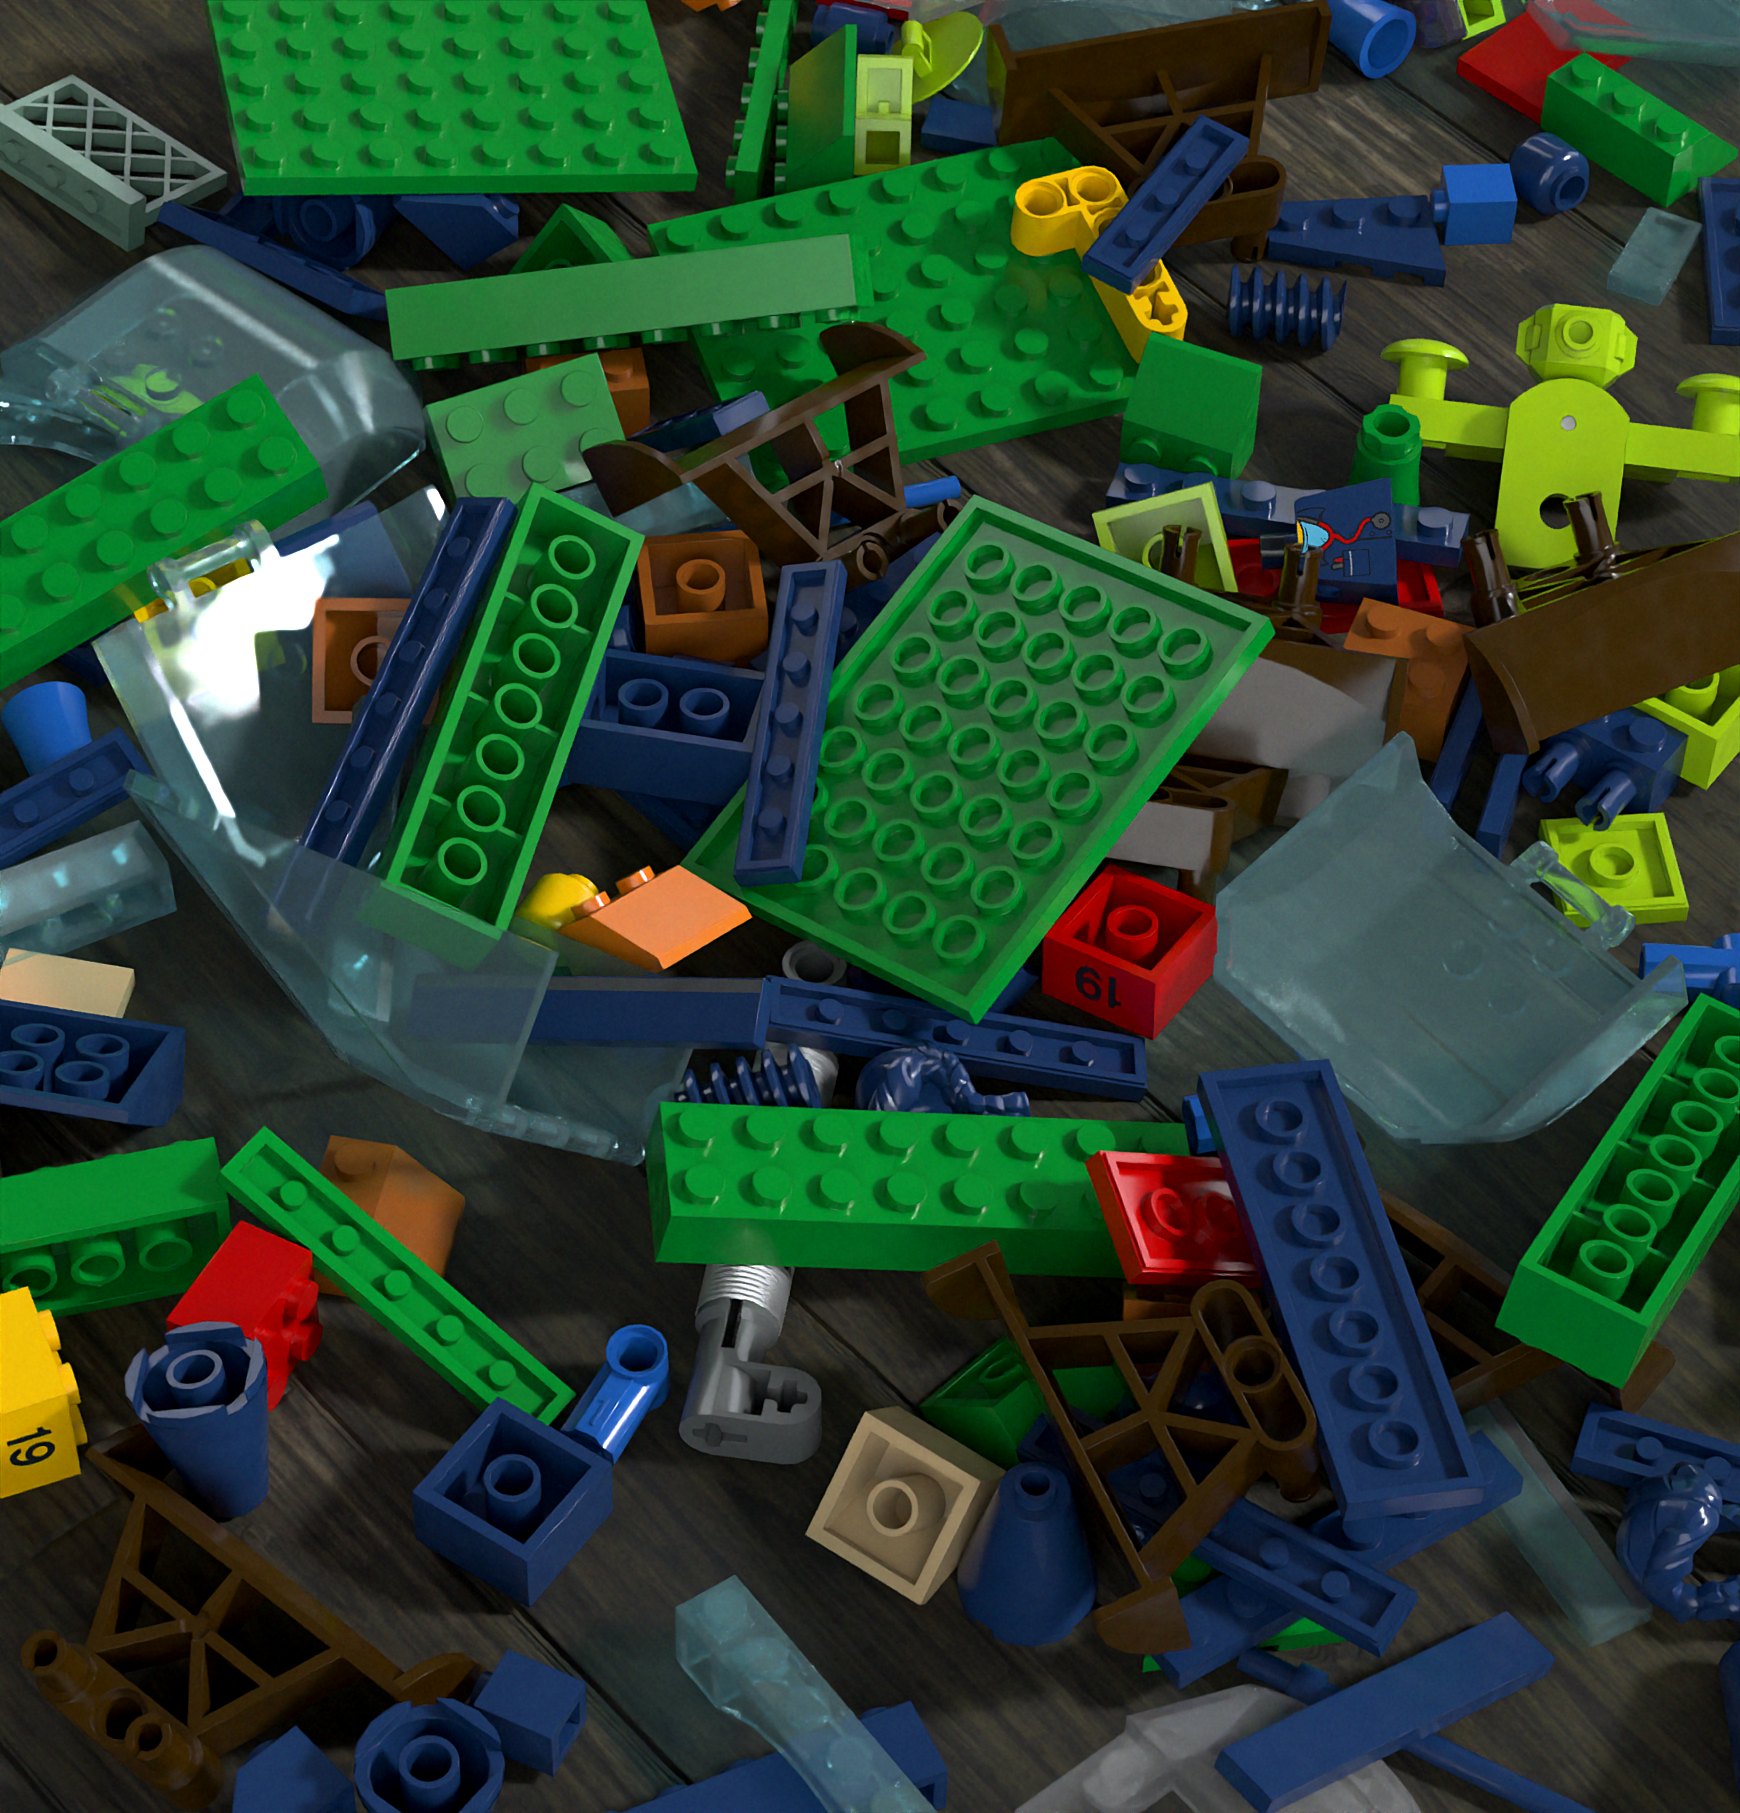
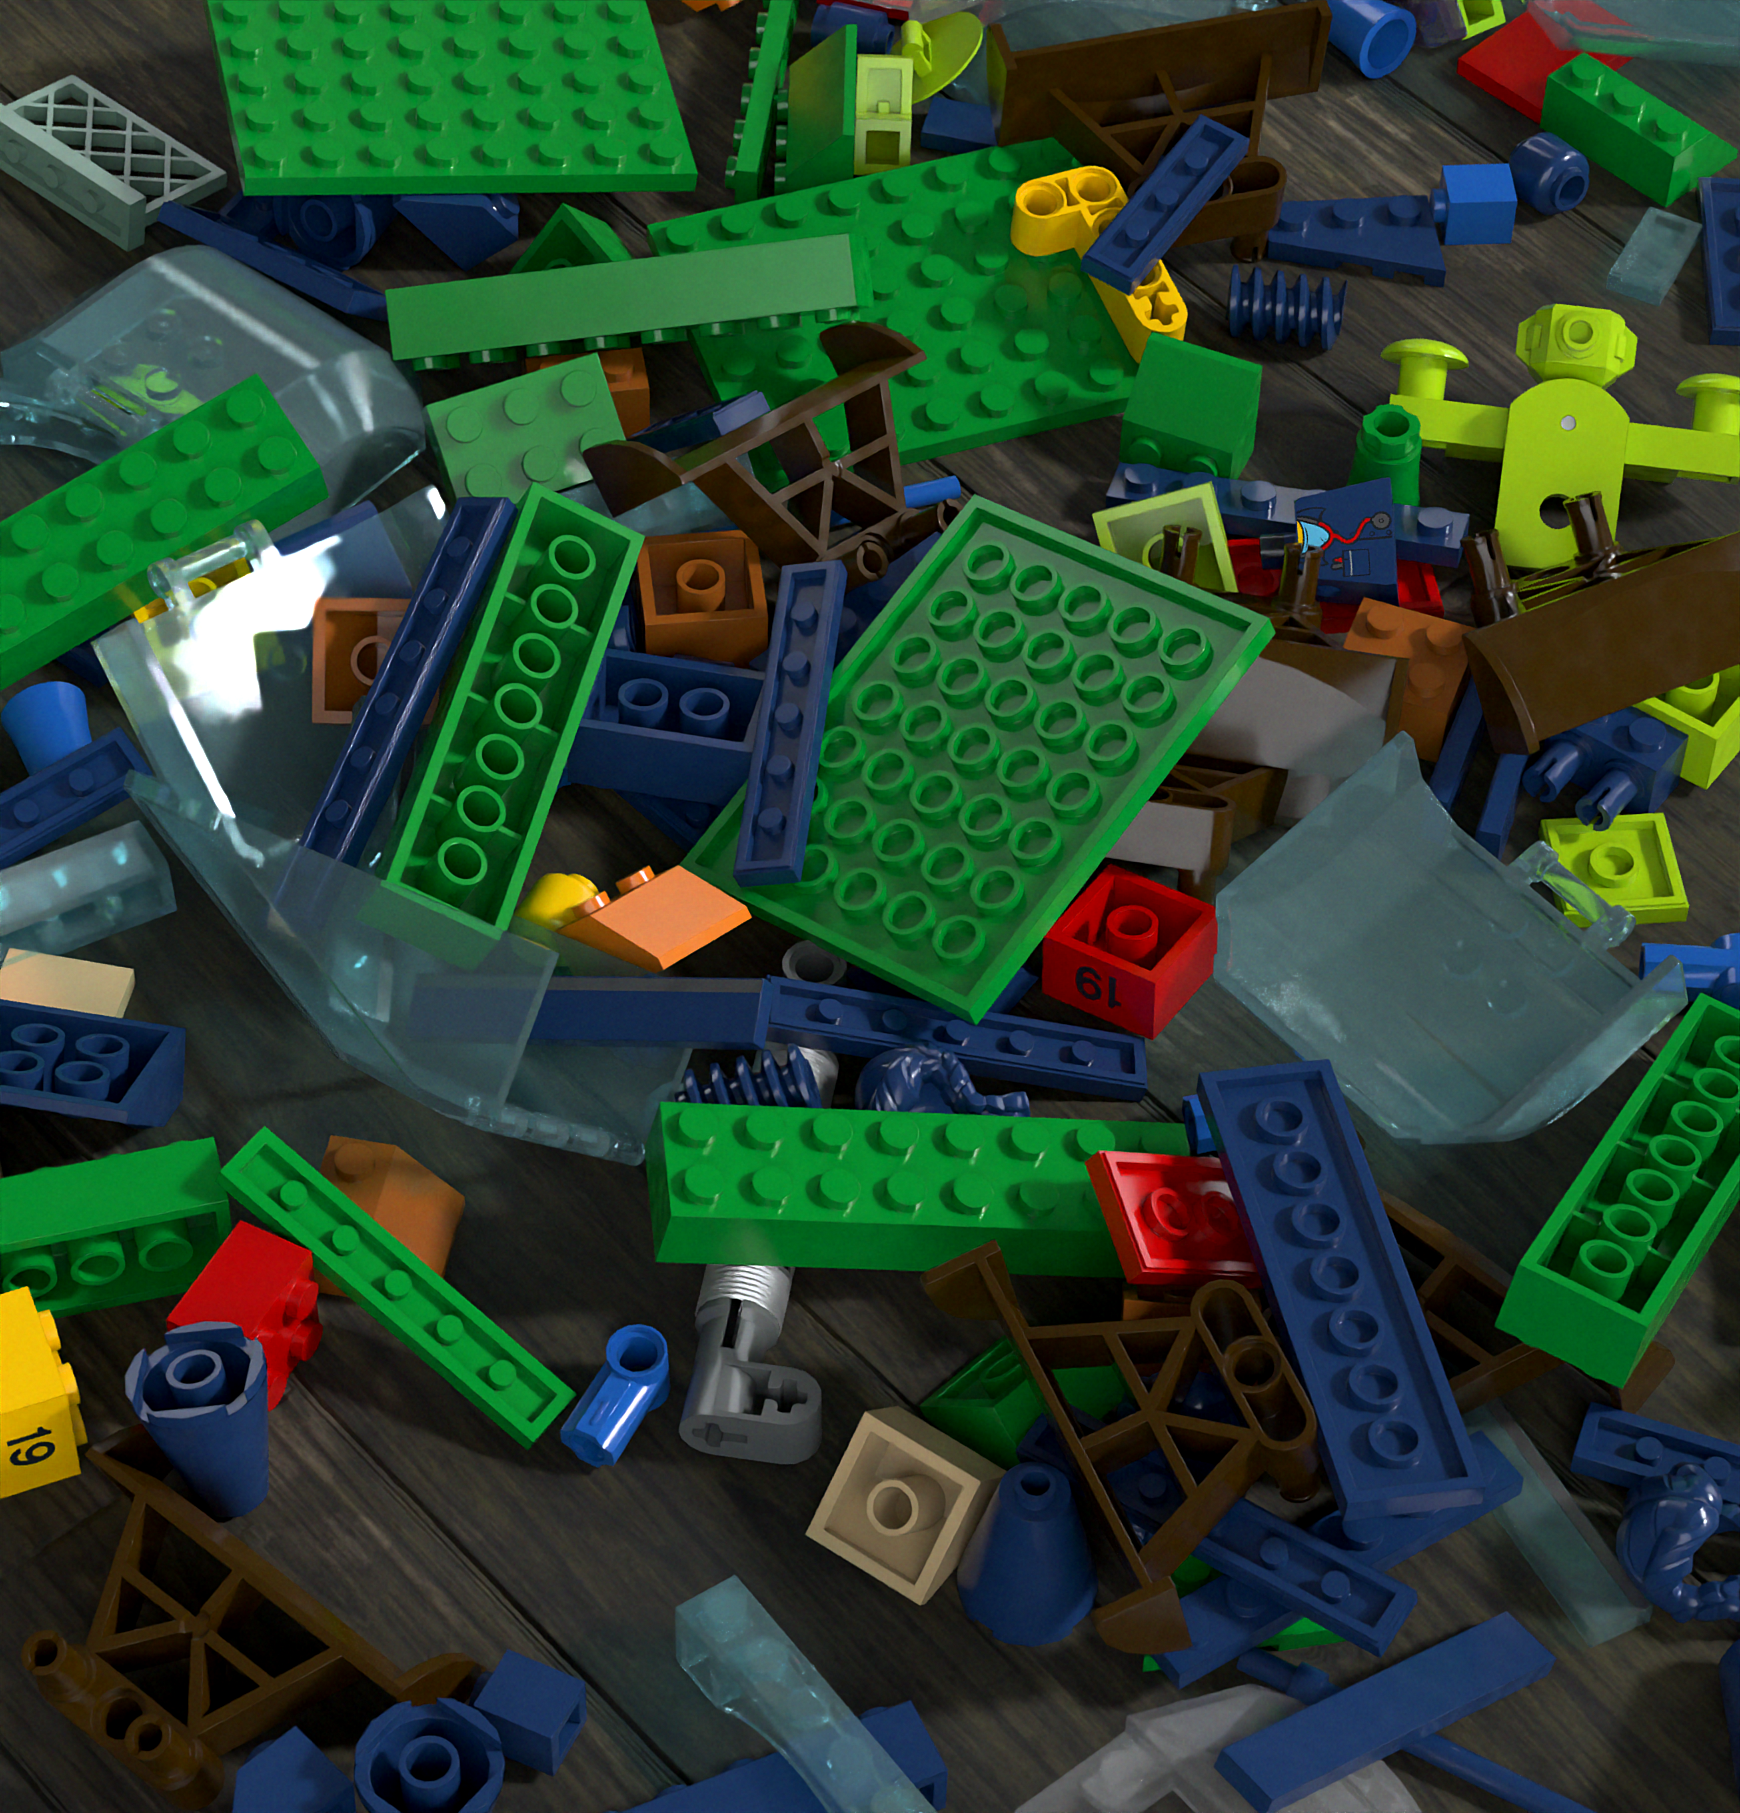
(513, 1501): dark blue brick -> none

